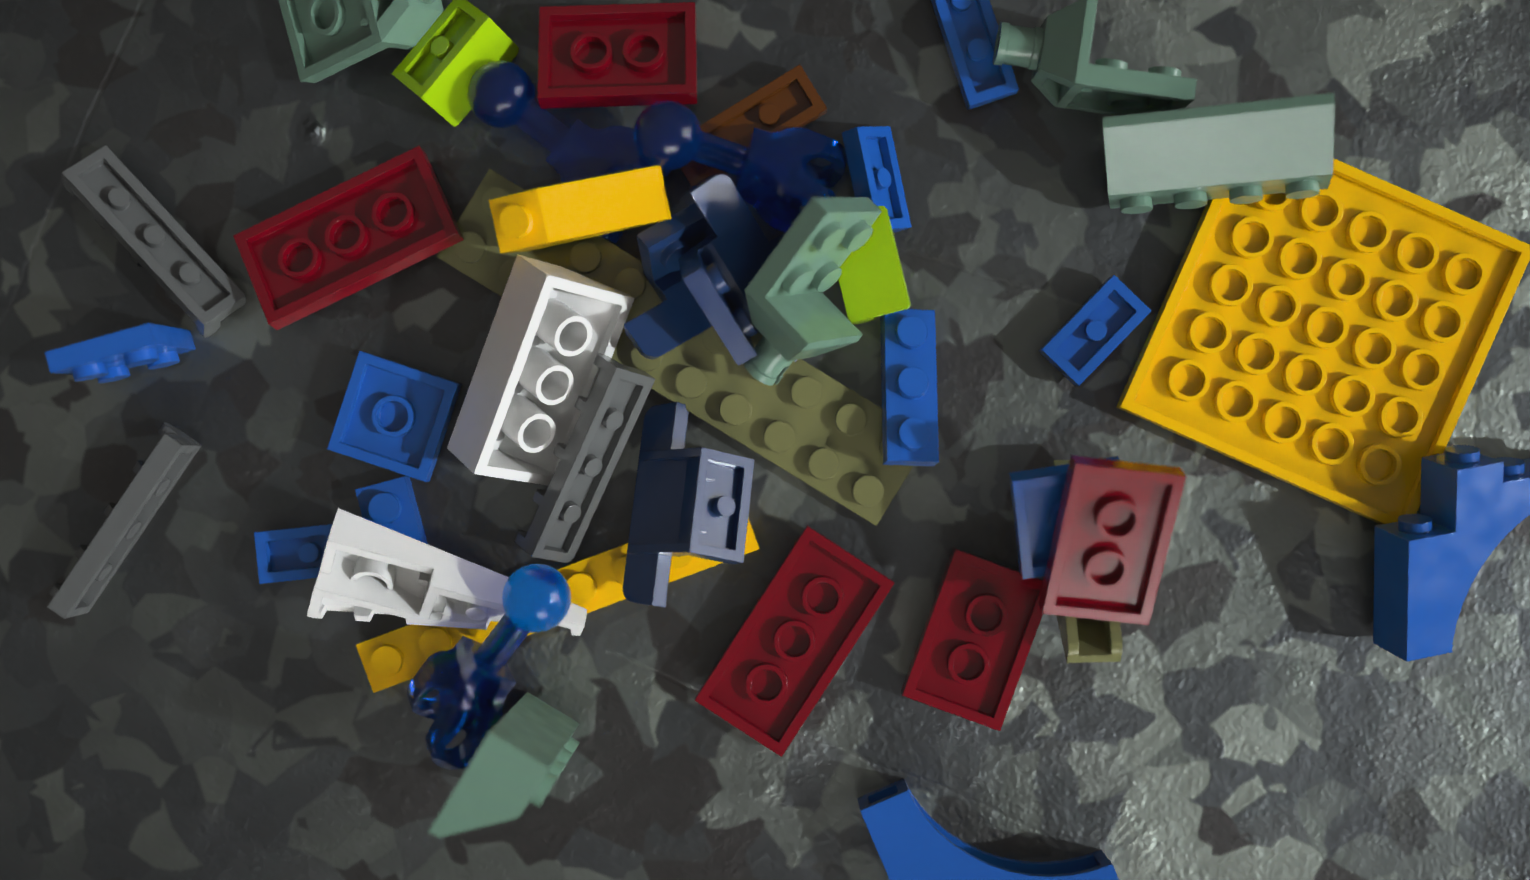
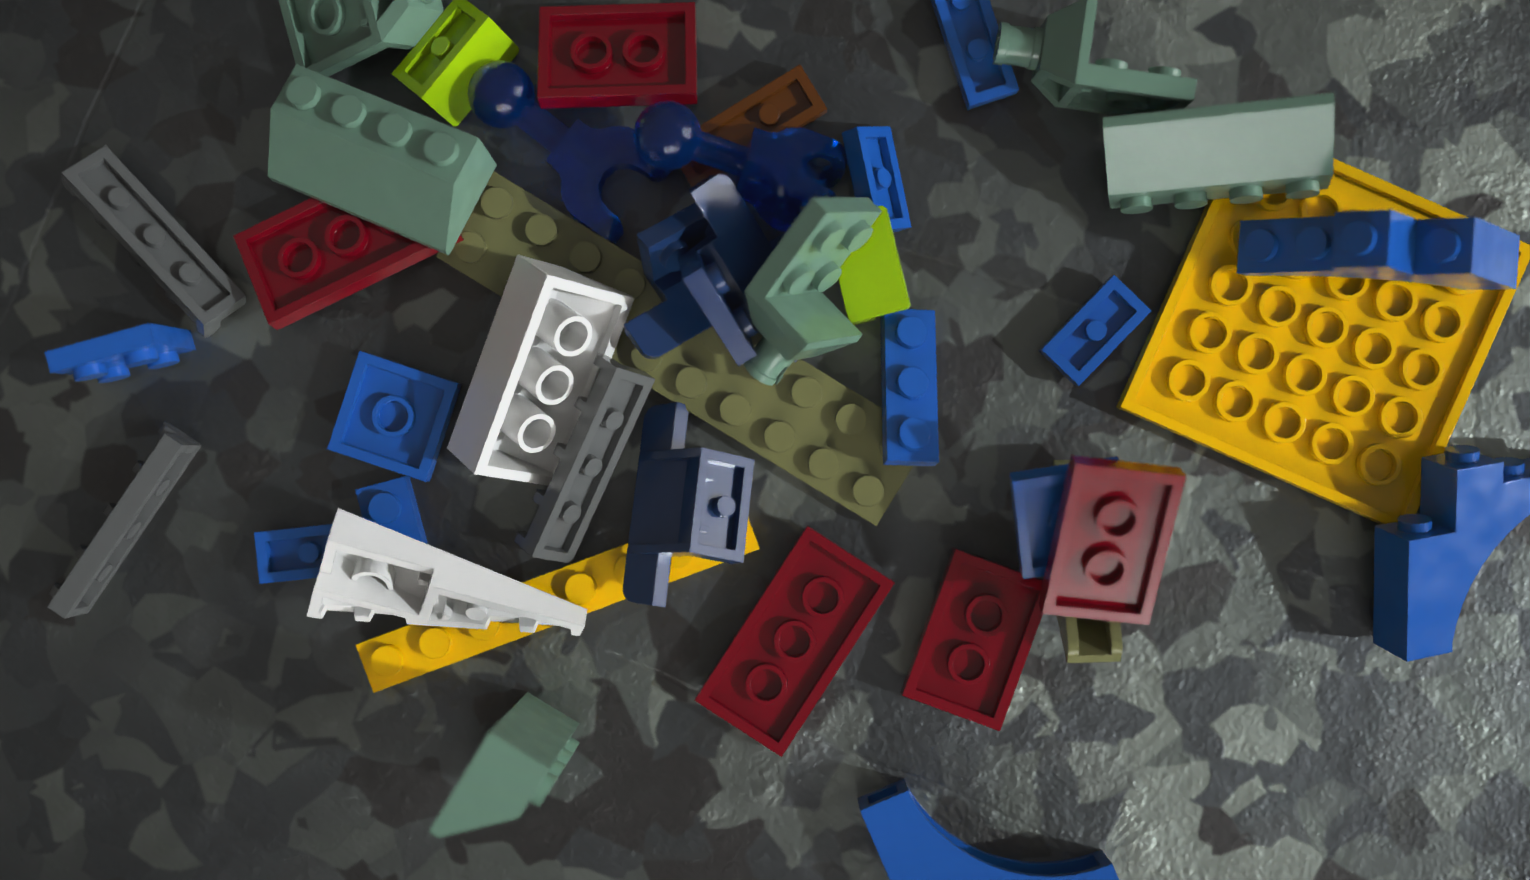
(376, 159): none -> sand green slope
(475, 675): clear blue piece -> none
(579, 209): yellow slope -> none
(1383, 246): none -> blue arch

